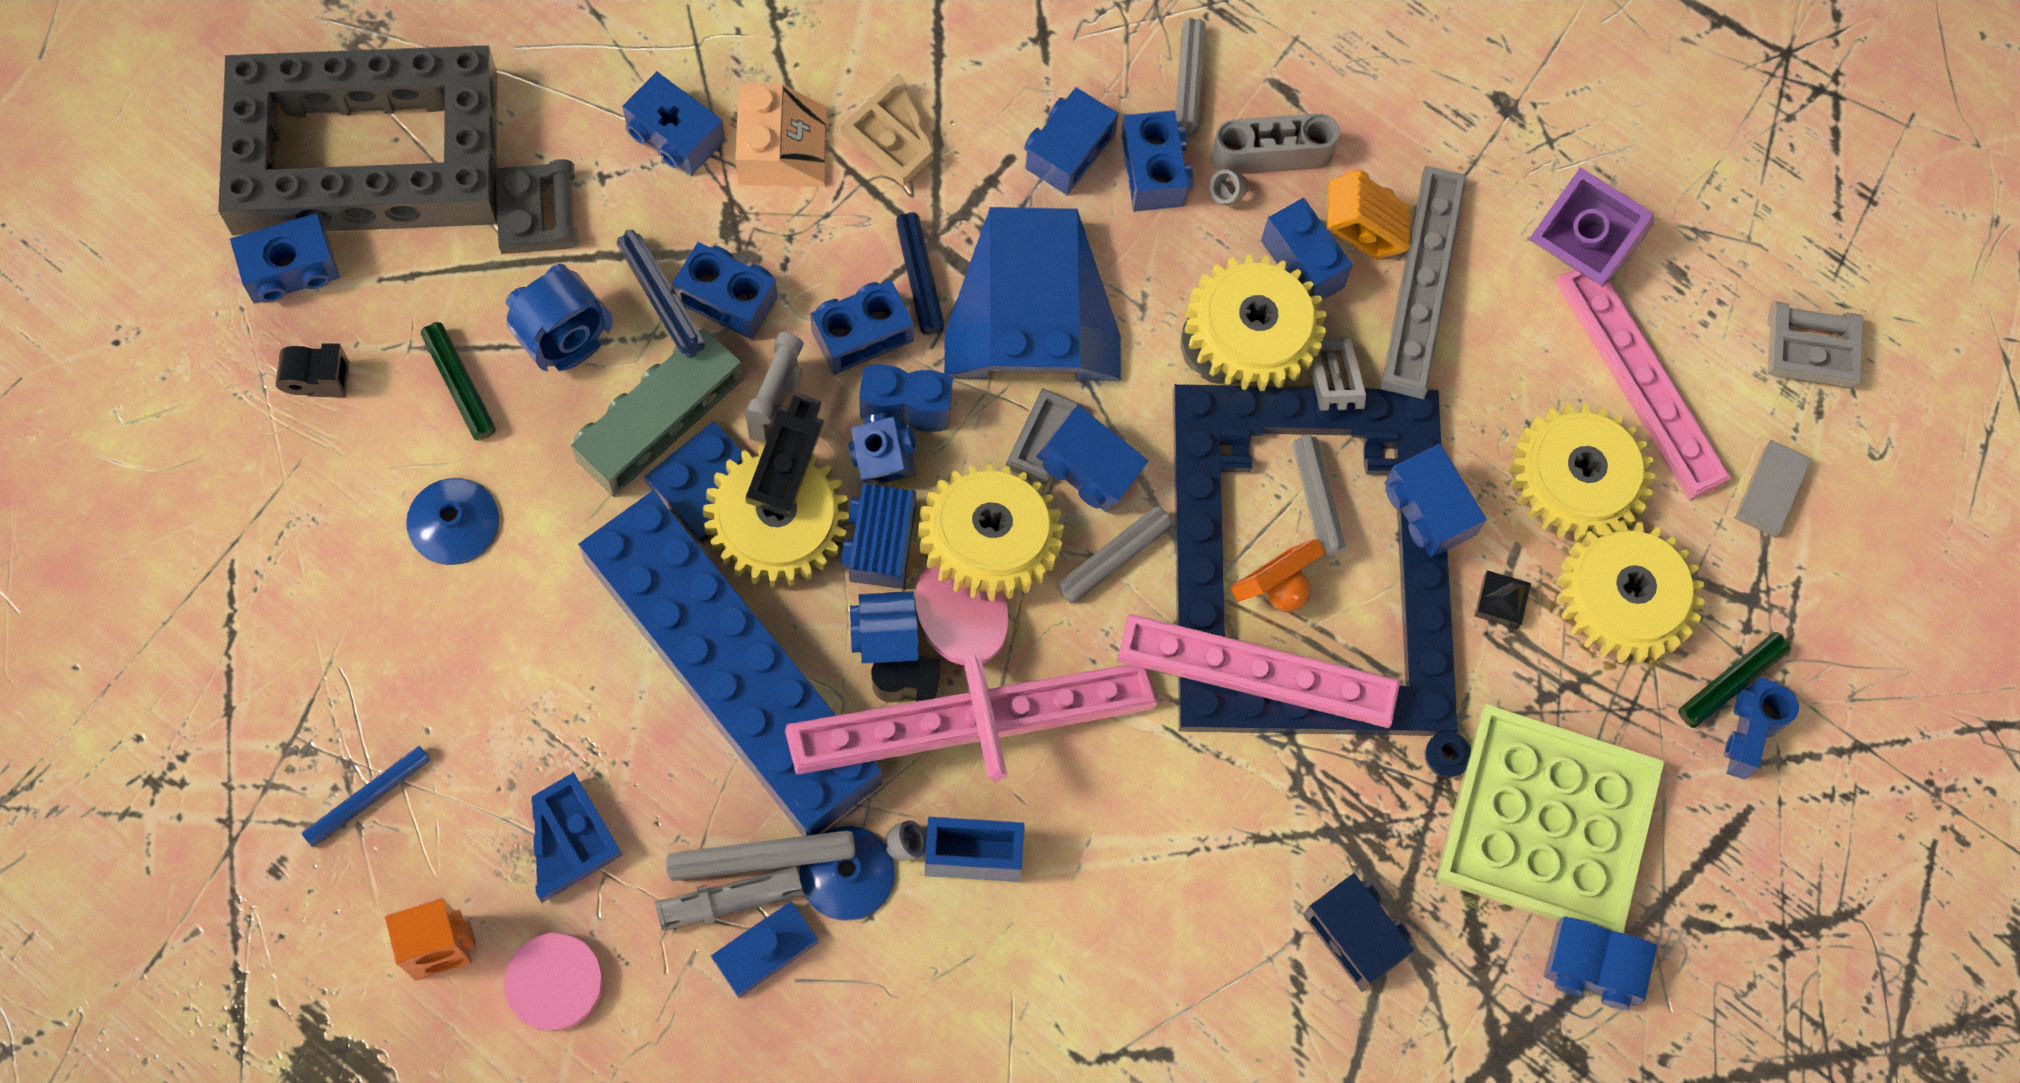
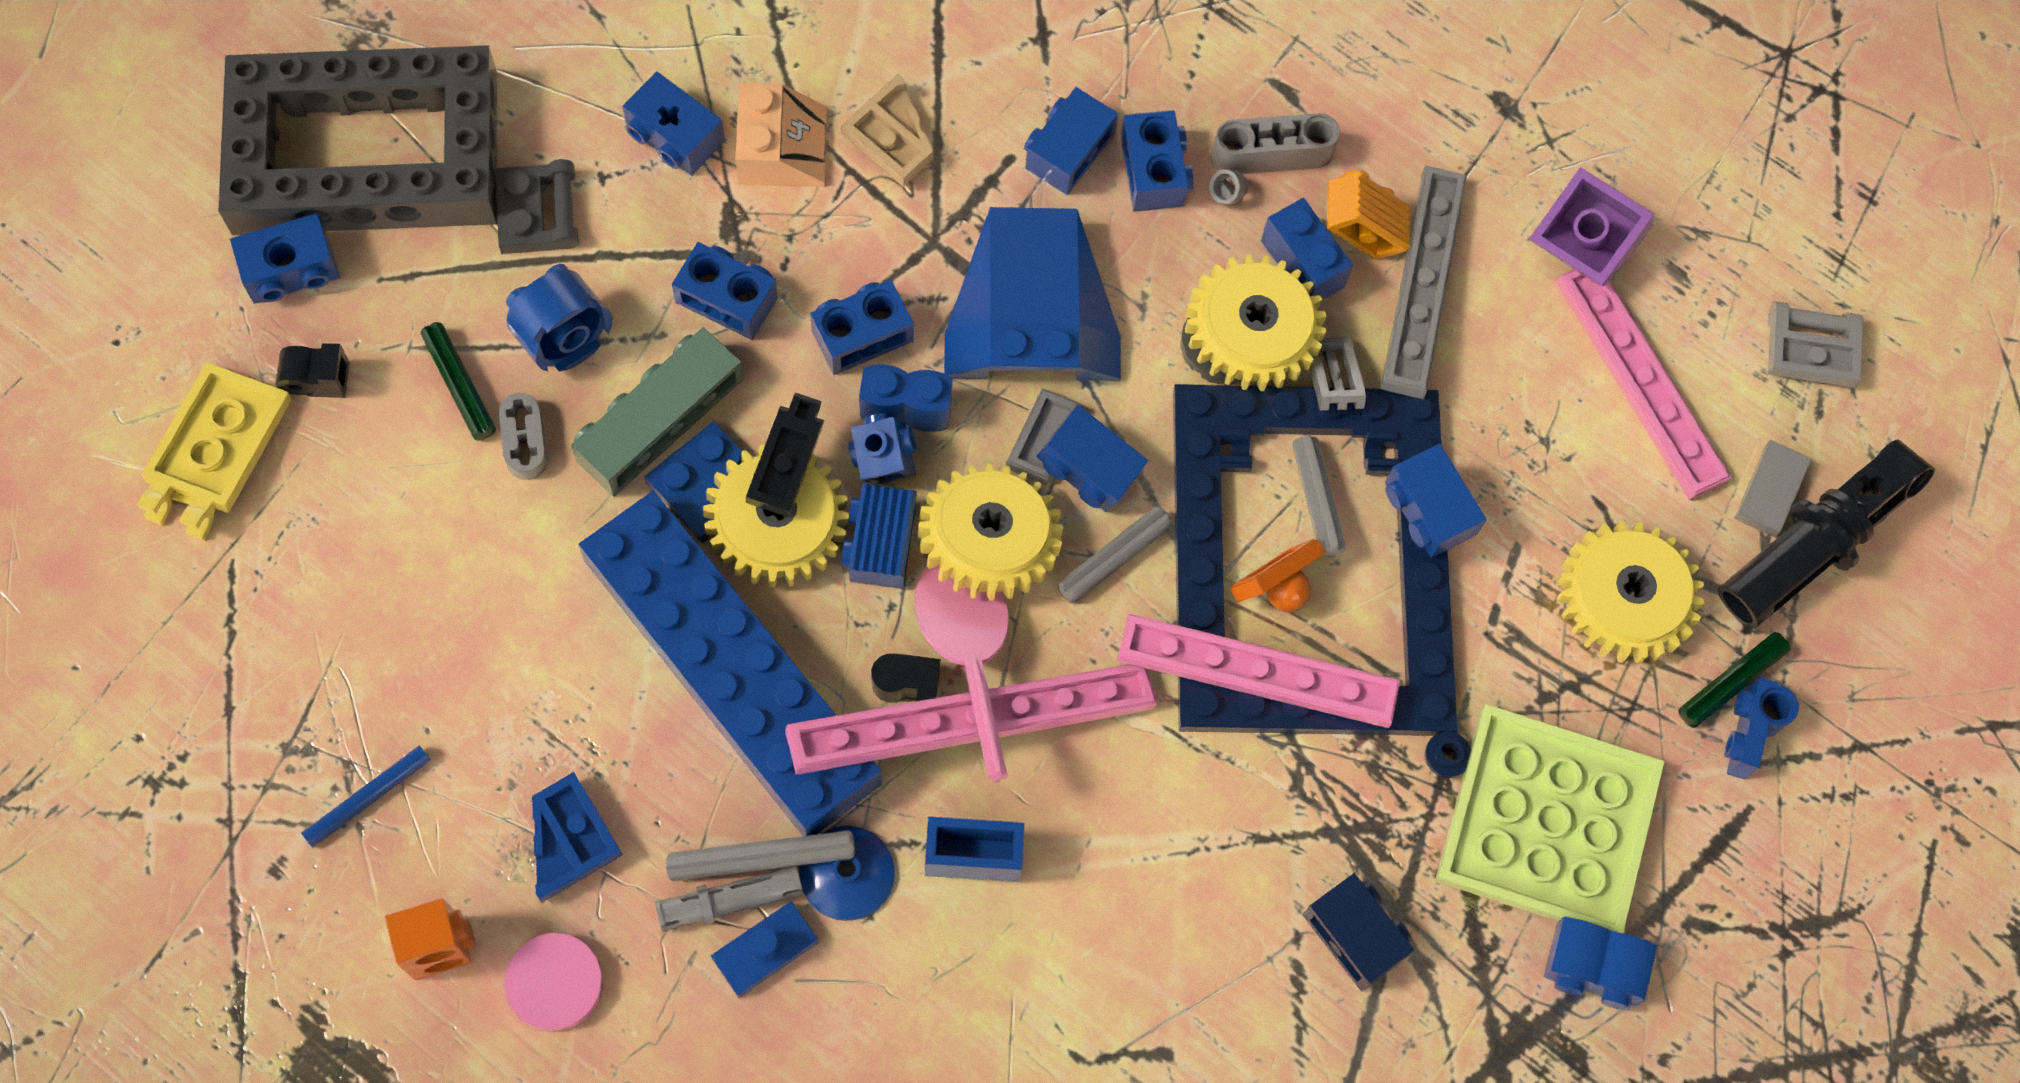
(211, 447): none -> light yellow tile
(458, 539): blue dish -> none
(513, 437): none -> light grey beam
(660, 294): dark blue axle -> none
(780, 379): light grey plate -> none
(884, 627): blue brick -> none
(906, 832): light grey hinge -> none
(919, 273): dark blue axle -> none
(1190, 74): light grey axle -> none
(1502, 599): black tile -> none
(1581, 471): light yellow gear -> none
(1825, 534): none -> black piece

